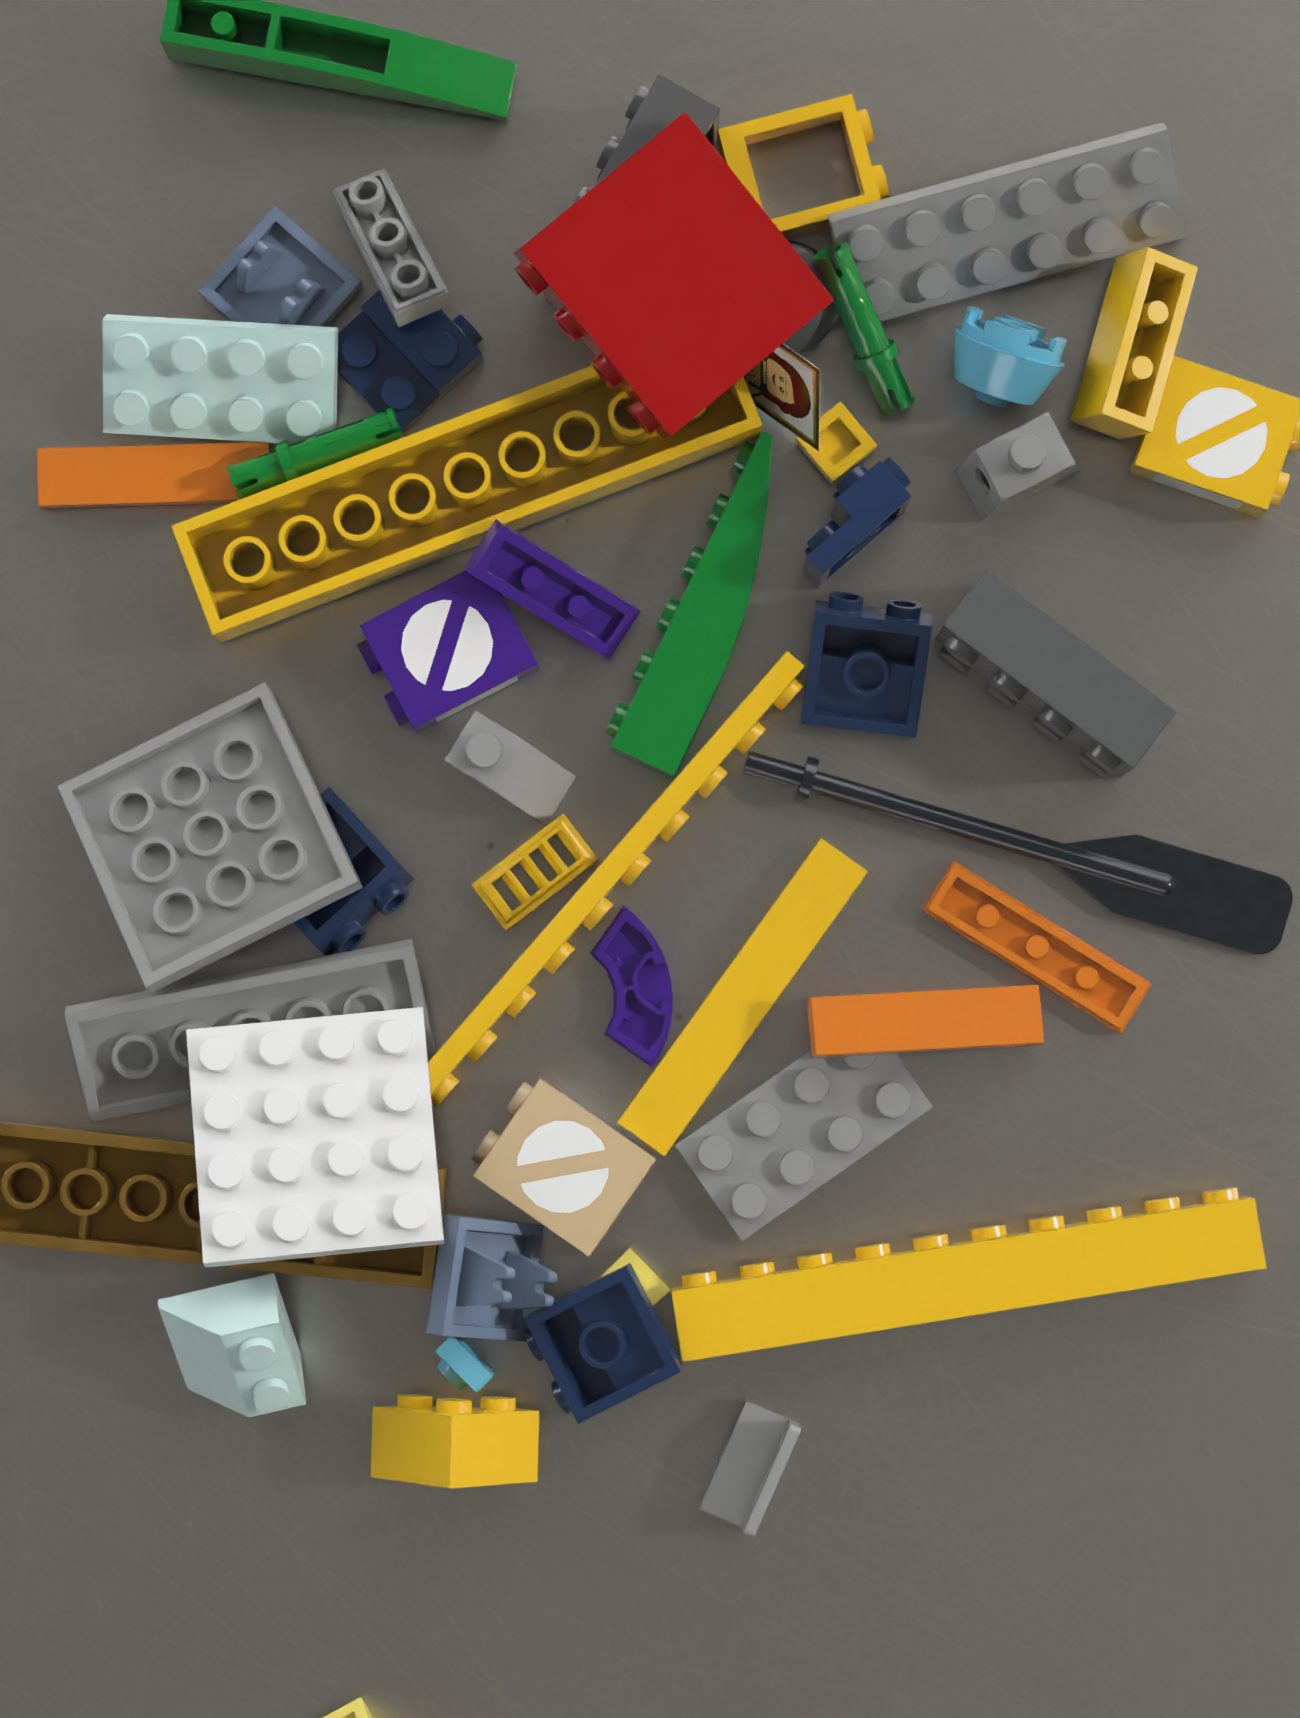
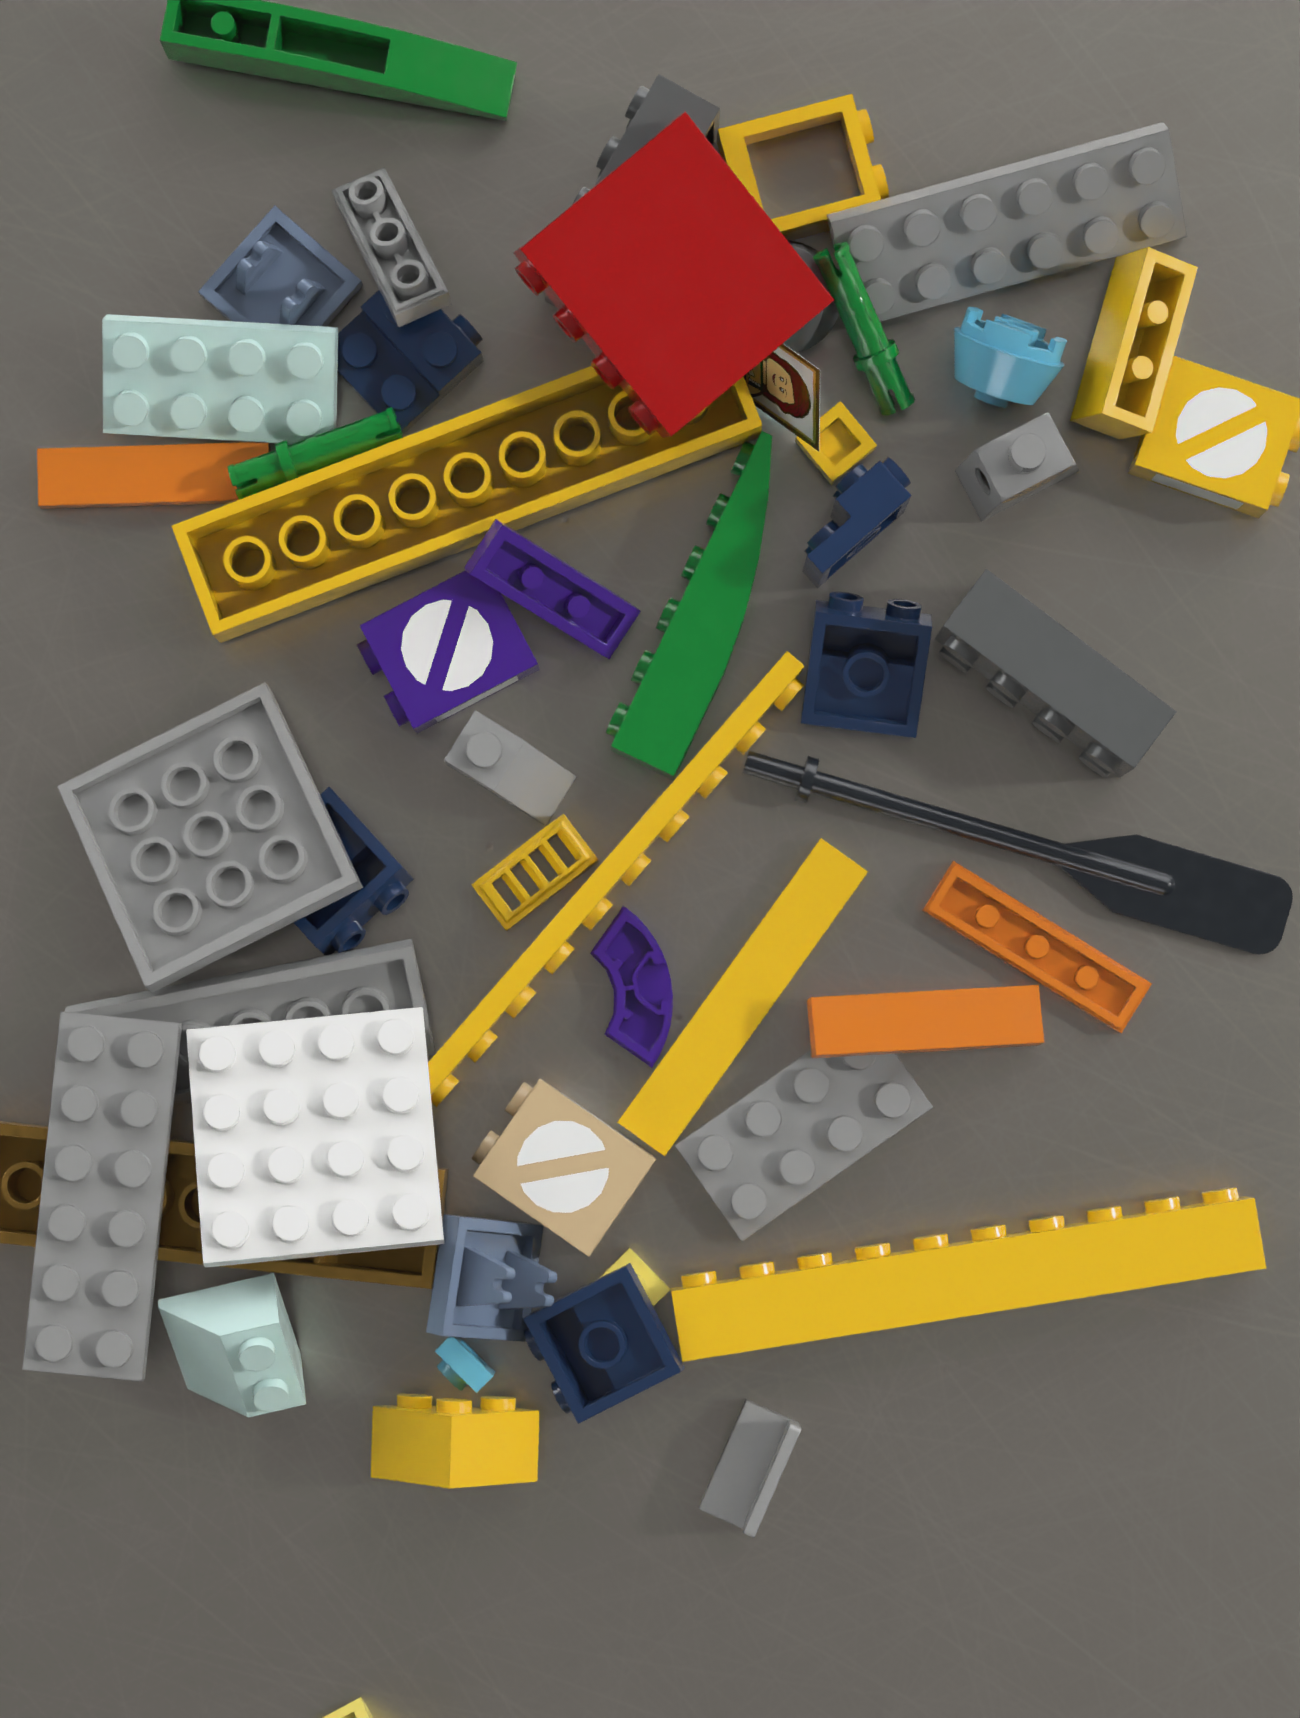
(102, 1196): none -> light grey plate

